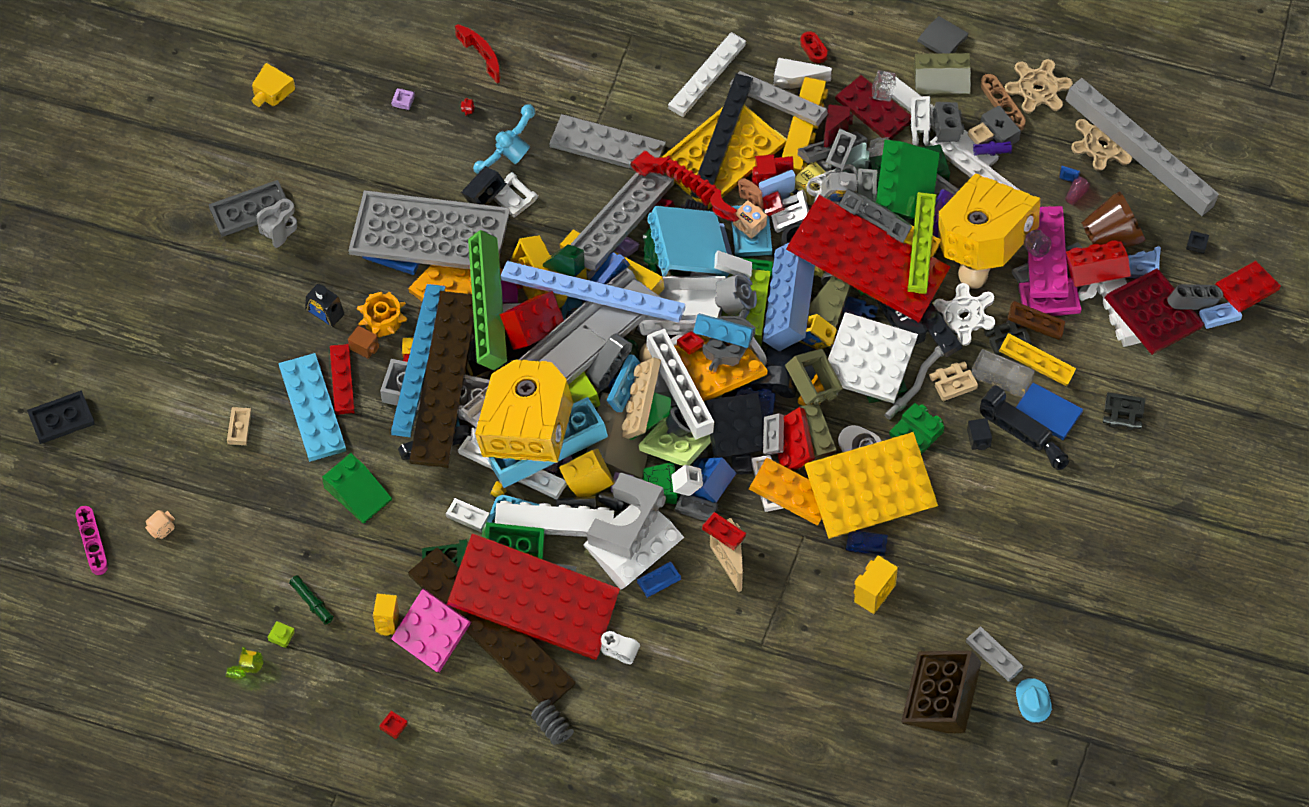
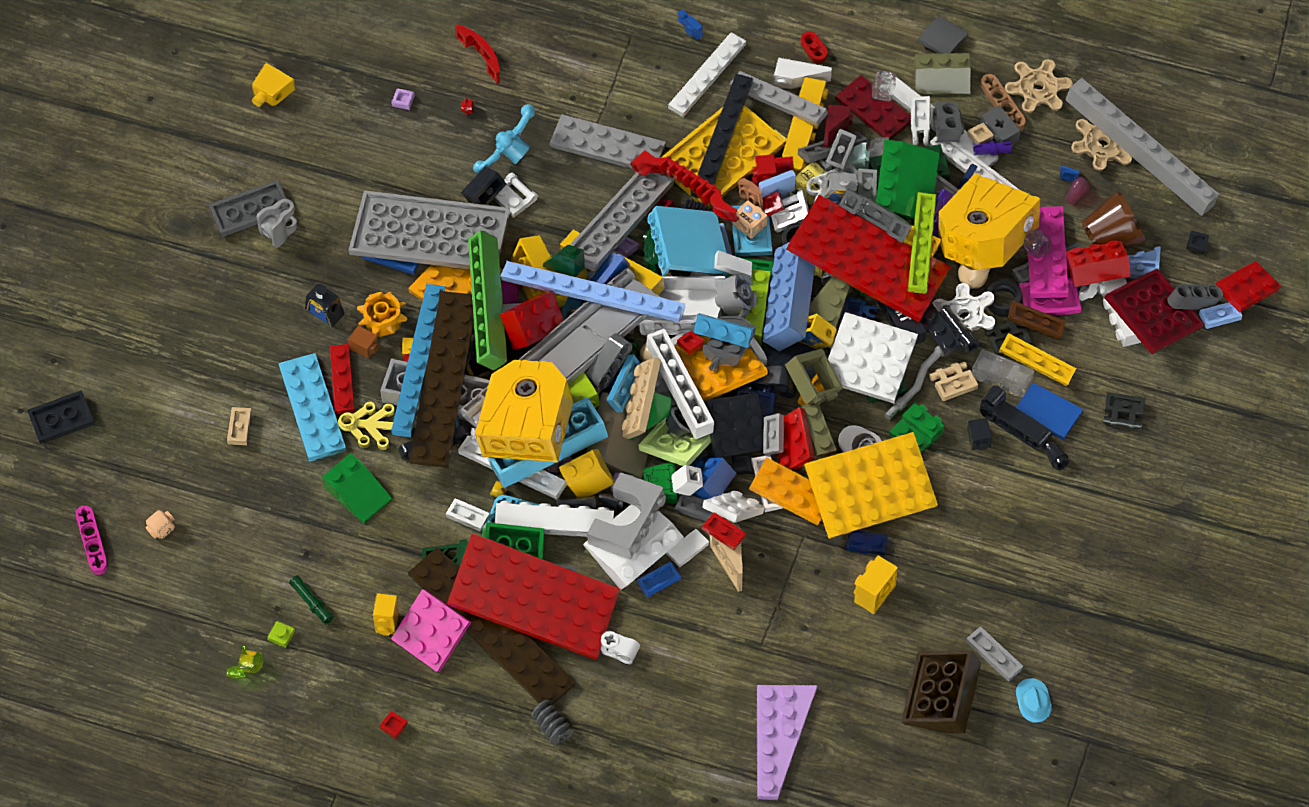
(370, 424): none -> light yellow plant
(687, 548): none -> white tile
(692, 26): none -> blue plate
(734, 506): none -> white plate
(779, 727): none -> lavender wing
(962, 333): none -> black pin
(969, 173): none -> dark blue plate
(1004, 285): none -> black tyre

